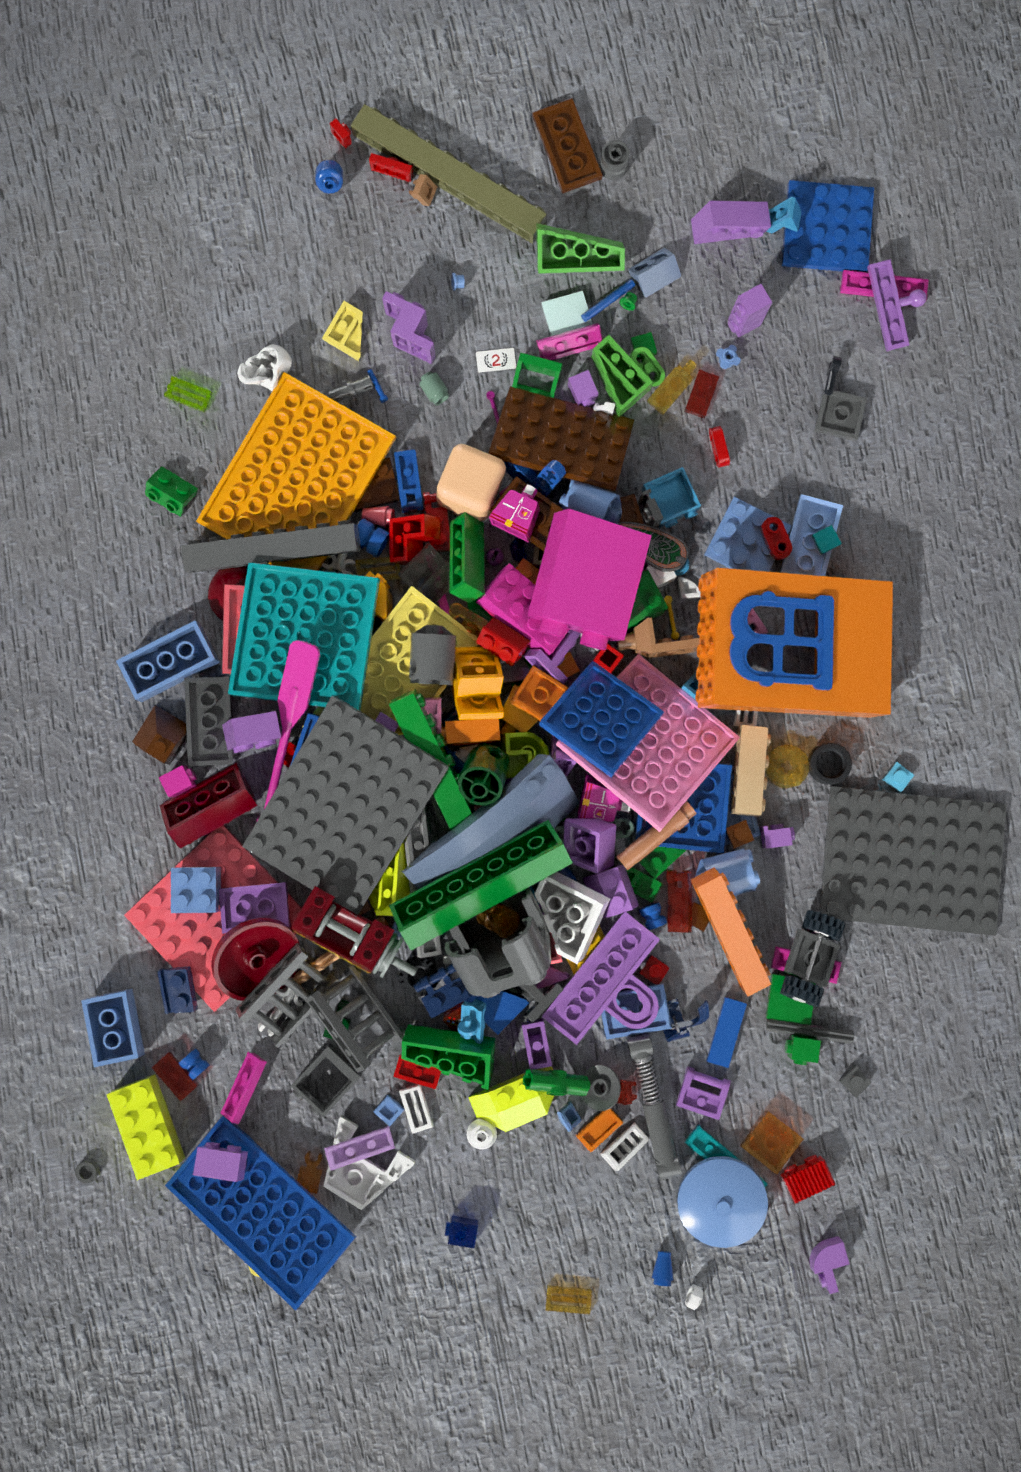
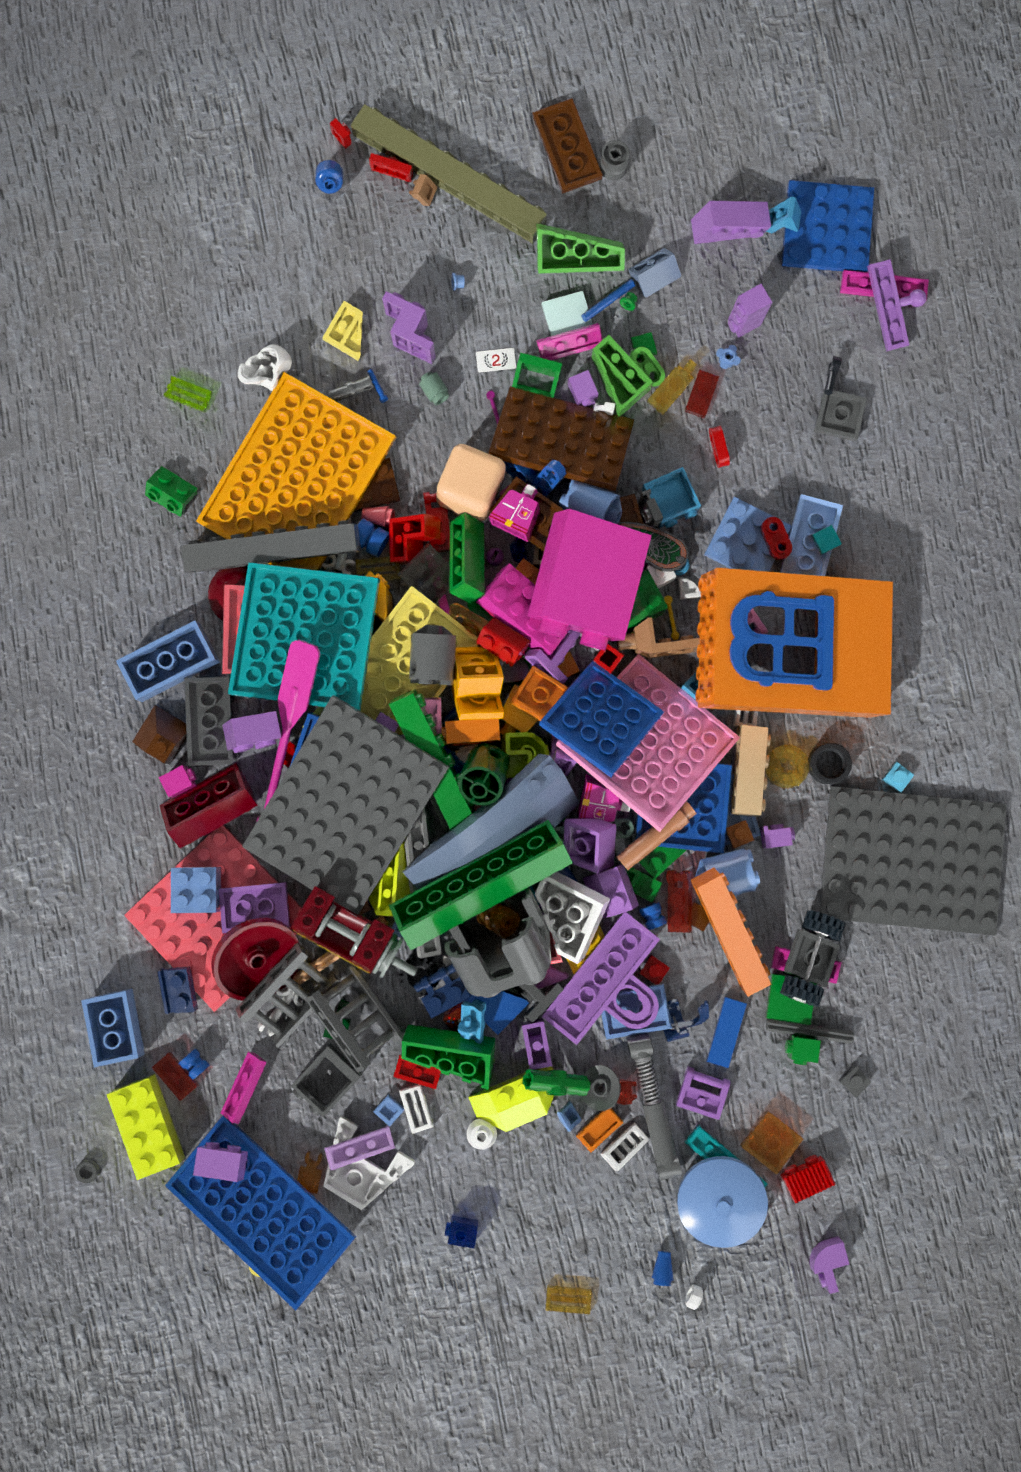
(408, 480): blue plate -> none

